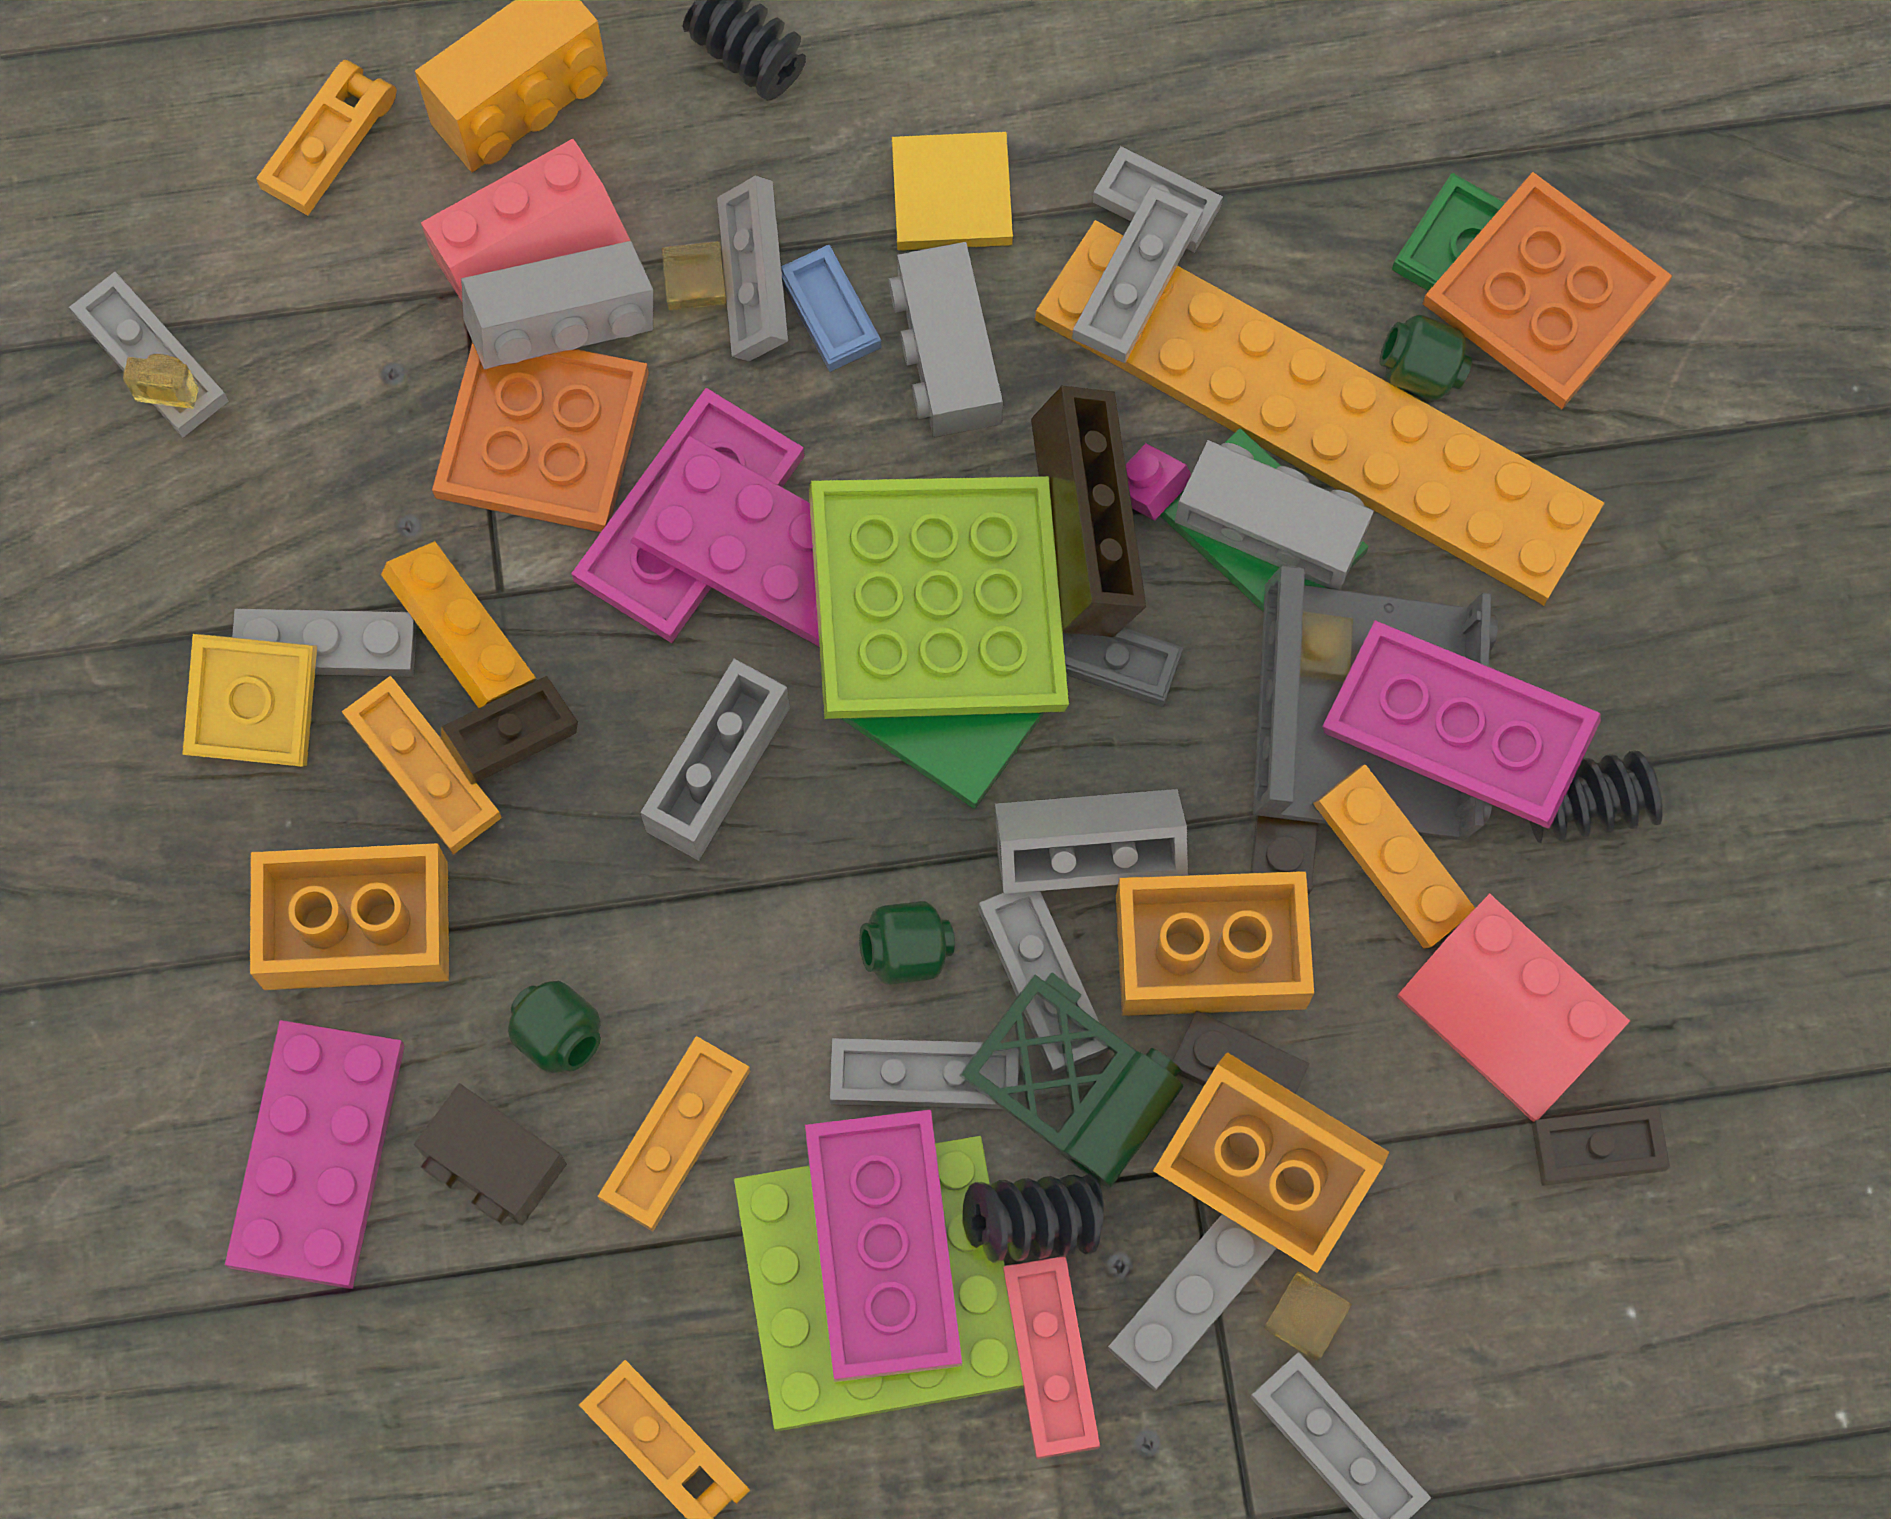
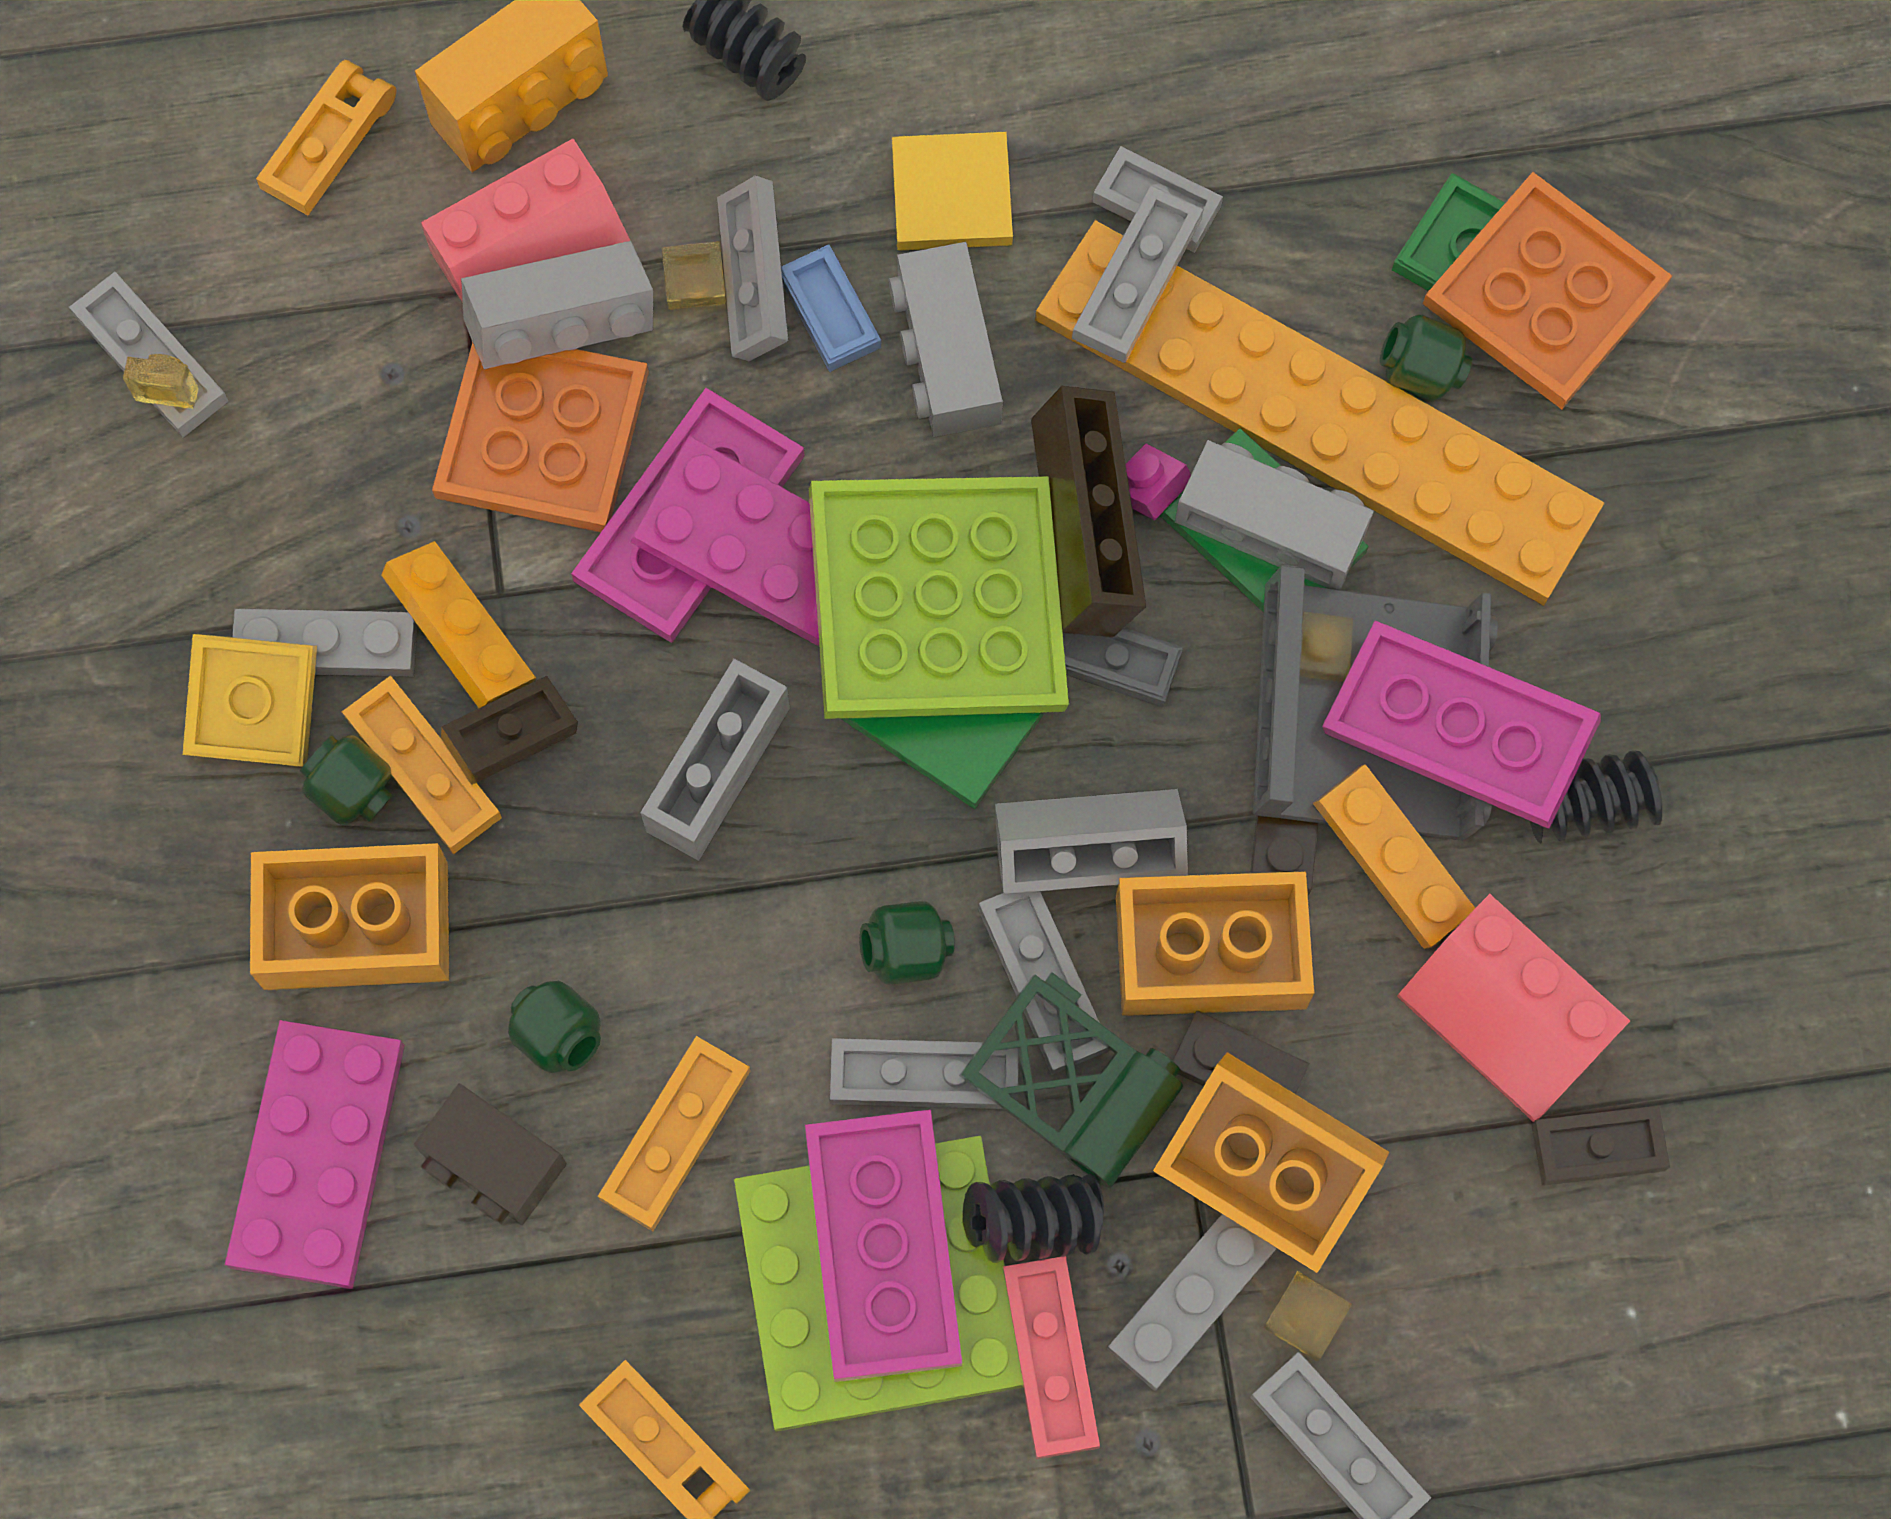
(347, 779): none -> dark green head

